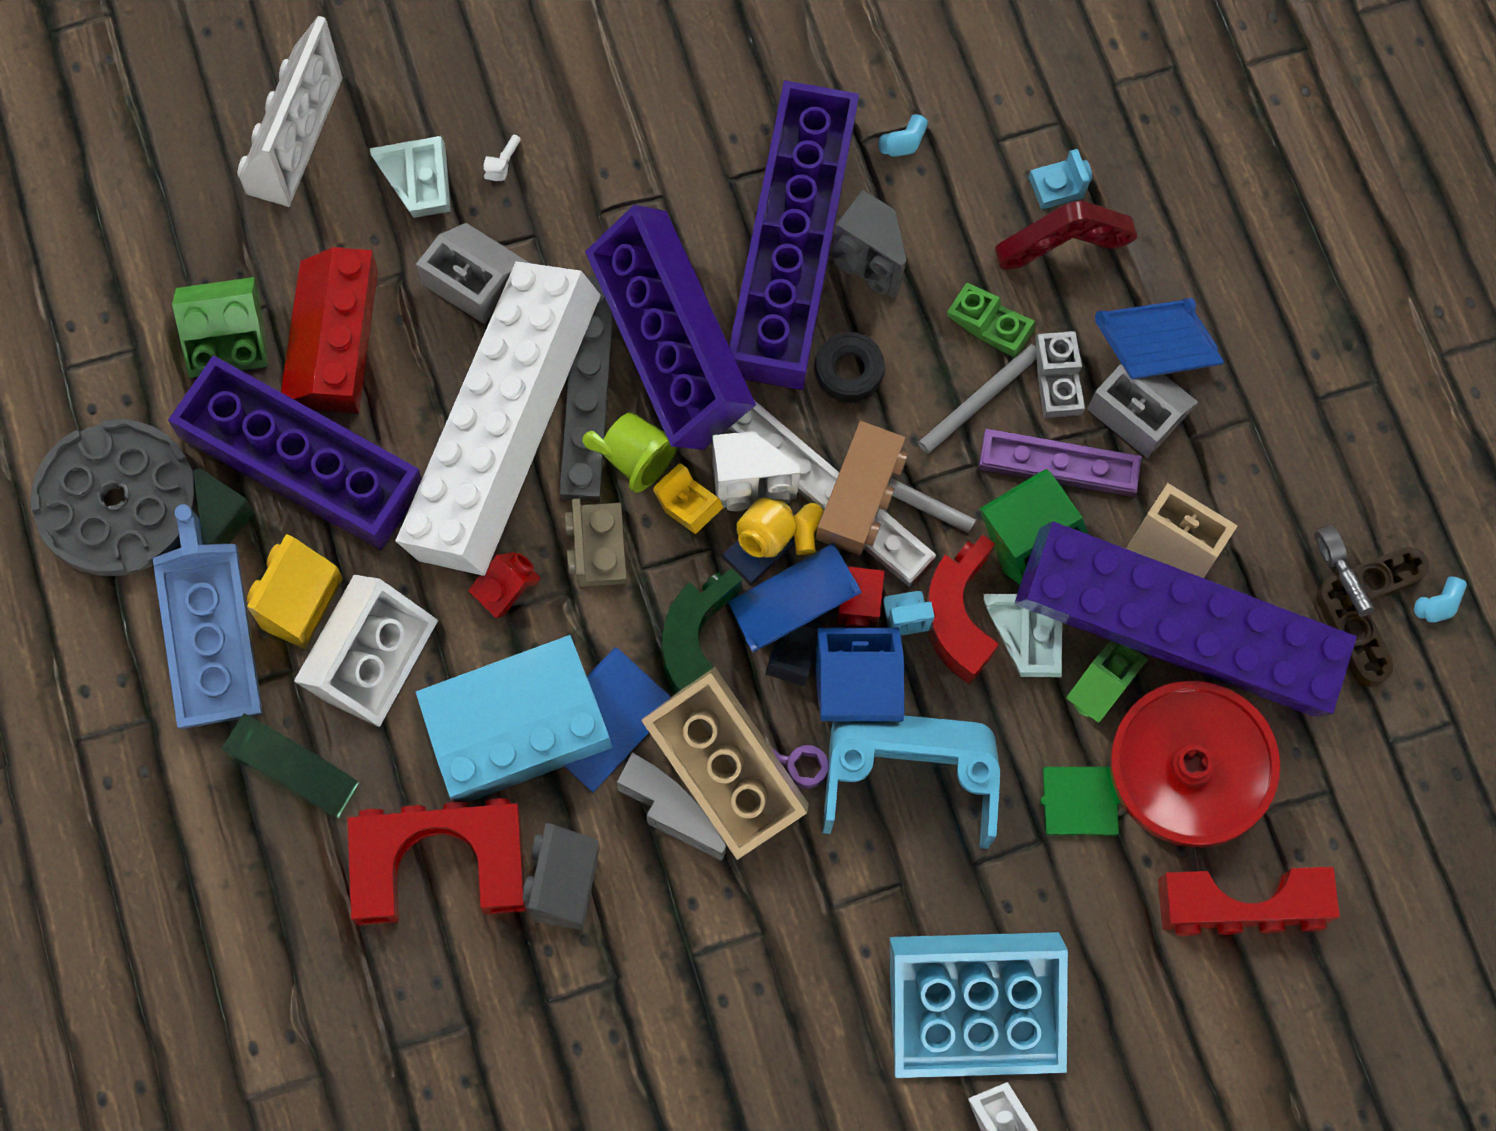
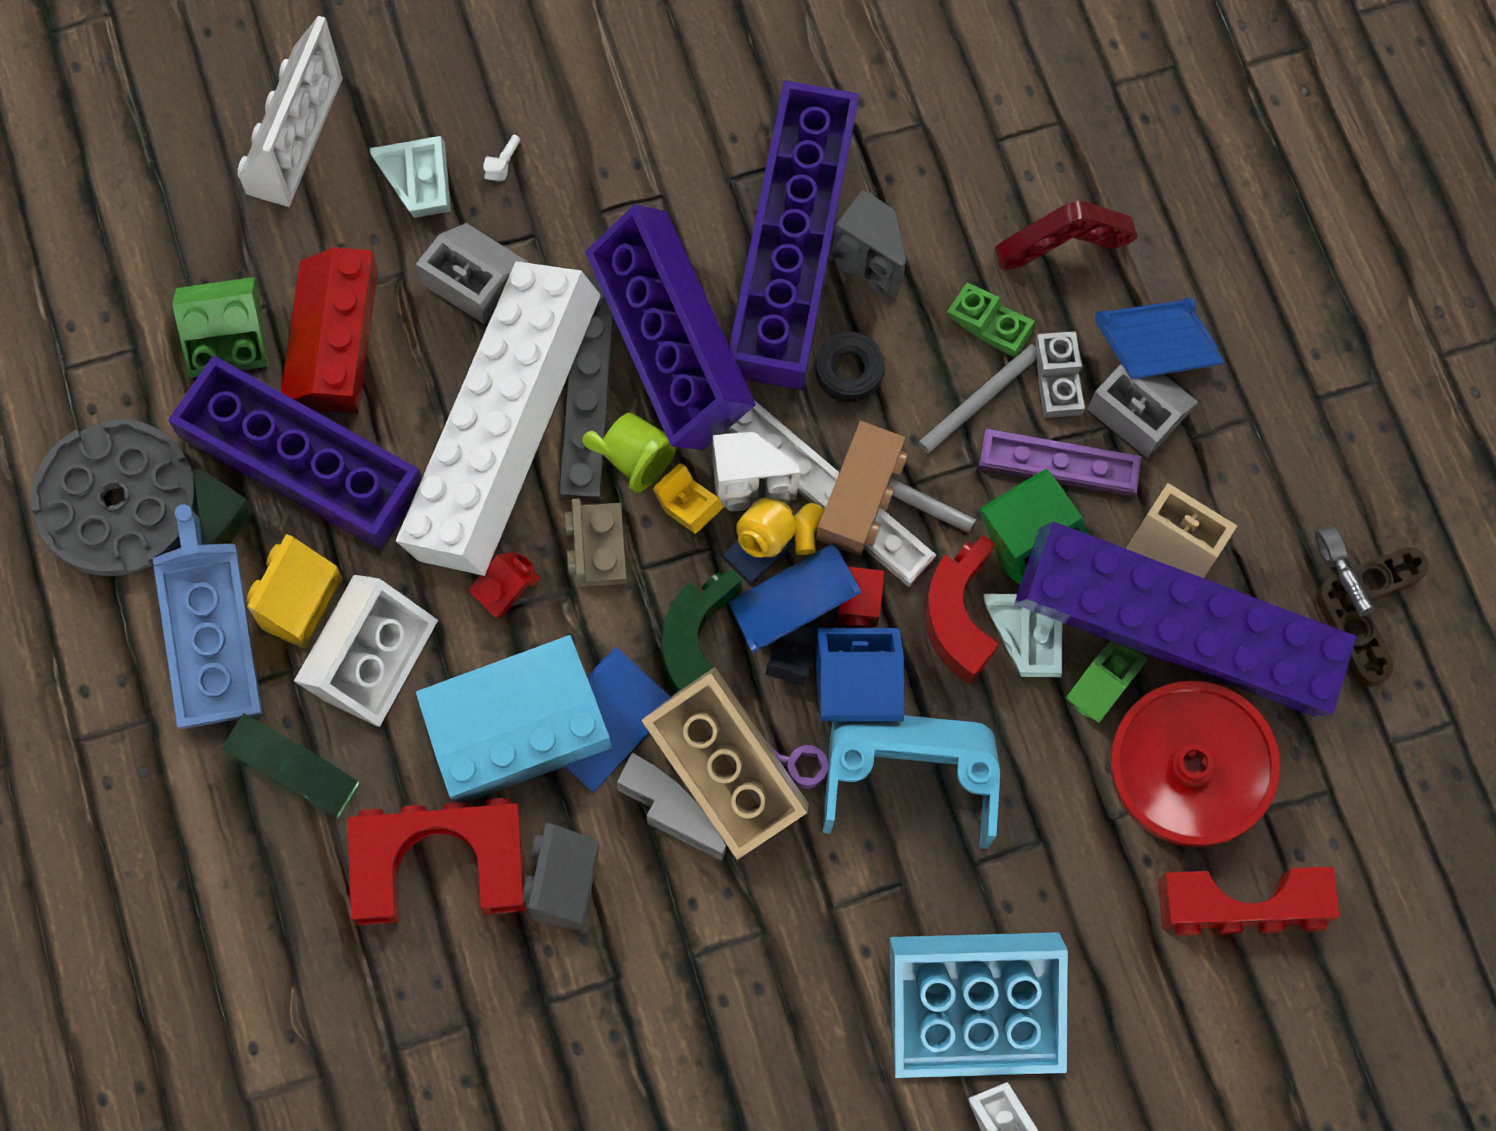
(904, 141): medium azure arm -> none
(908, 612): medium azure bracket -> none
(1061, 181): medium azure bracket -> none
(1079, 801): green piece -> none
(1444, 605): medium azure arm -> none

